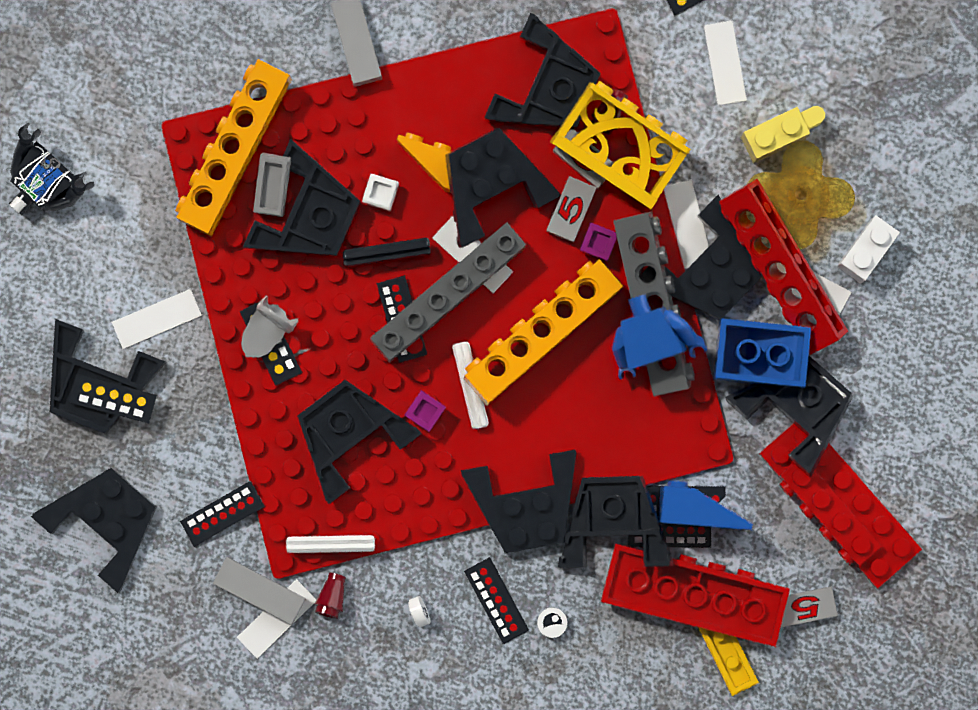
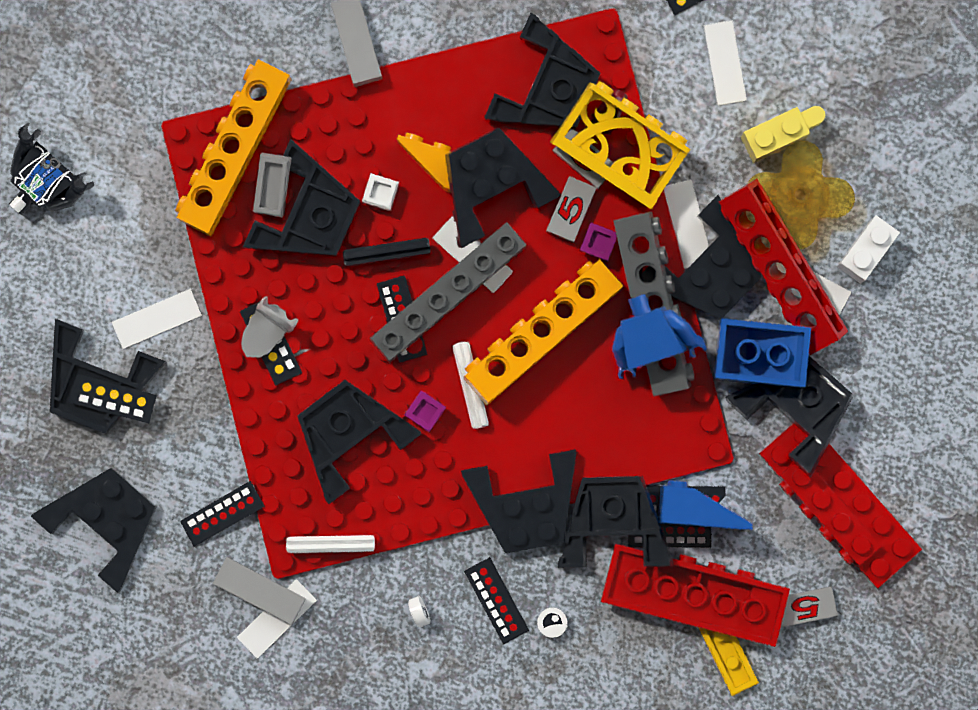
(331, 597): dark red cone -> none

